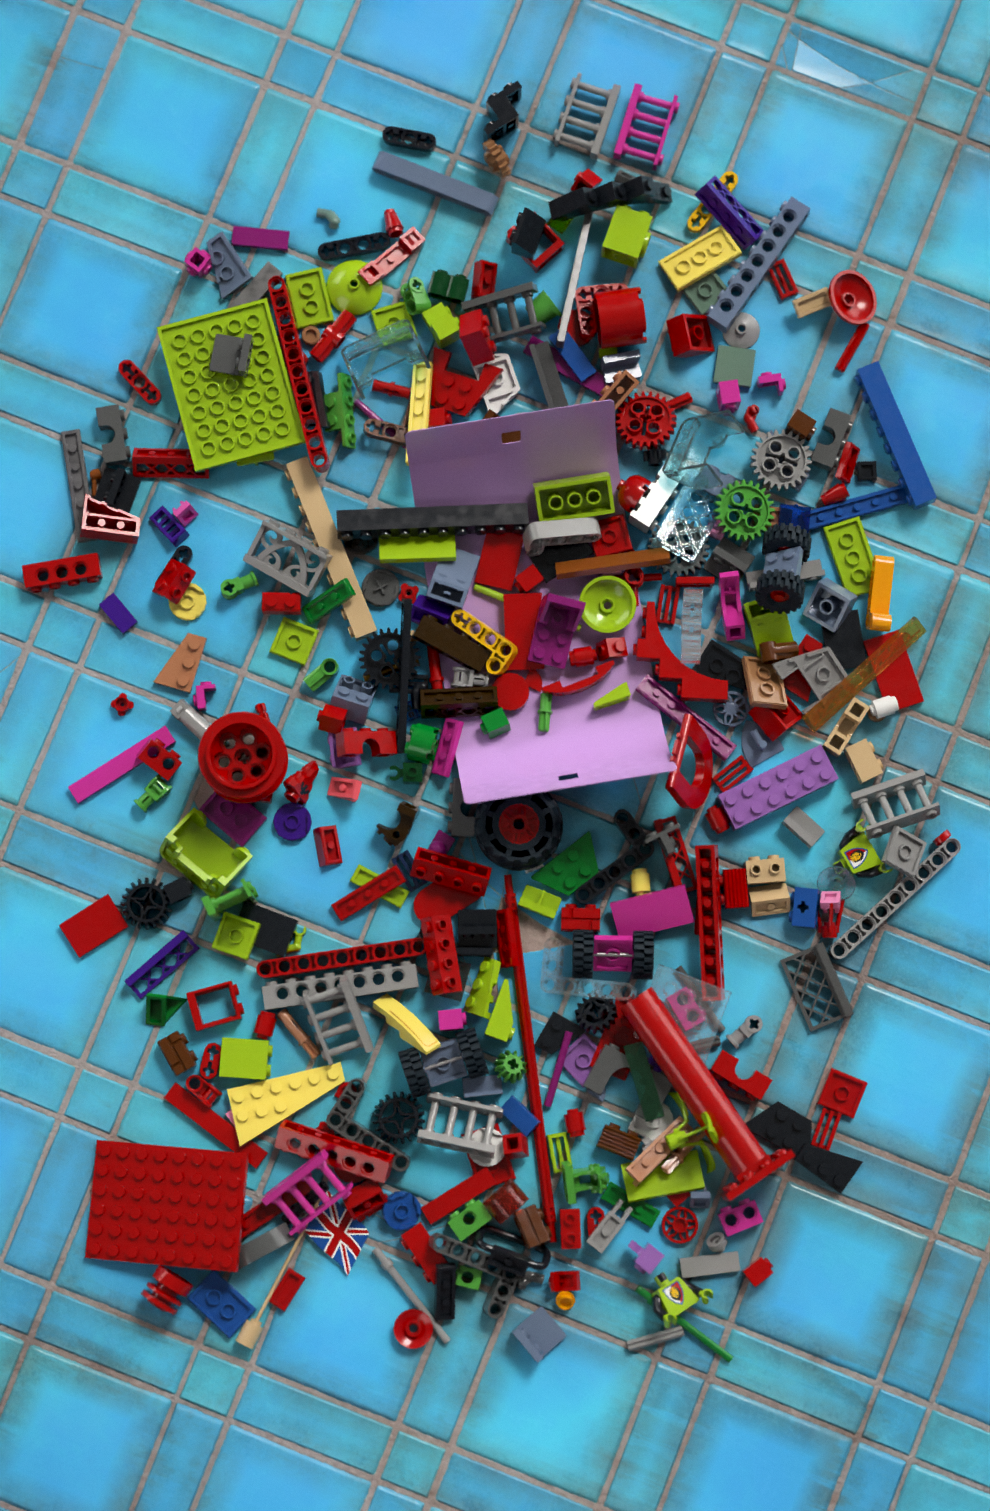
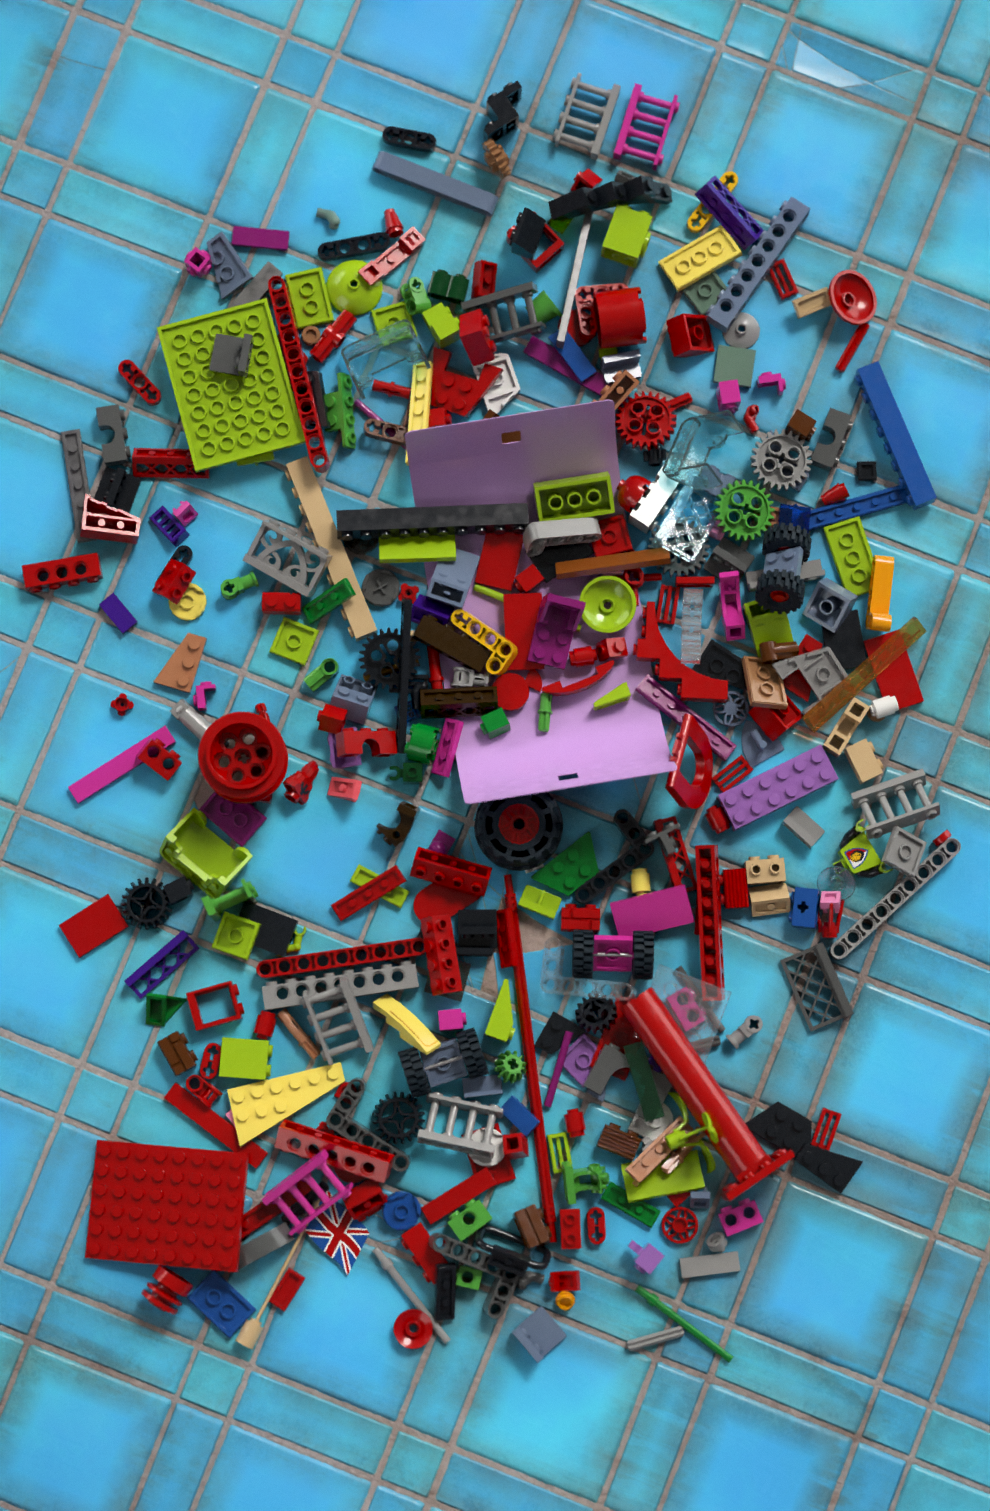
(95, 474): dark orange hand -> none
(153, 793): bright green connector -> none
(292, 821): dark purple tile -> none
(327, 845): red slope -> none
(400, 856): dark blue tile -> none
(461, 825): dark grey arch -> none
(482, 987): lime wing -> none
(505, 1201): clear red brick -> none
(548, 375): dark grey fence -> none
(608, 1228): light grey hinge -> none
(675, 1297): torso -> none
(725, 1069): red arch -> none
(758, 1271): red brick -> none
(842, 1093): red tile -> none
(847, 462): red tile -> none

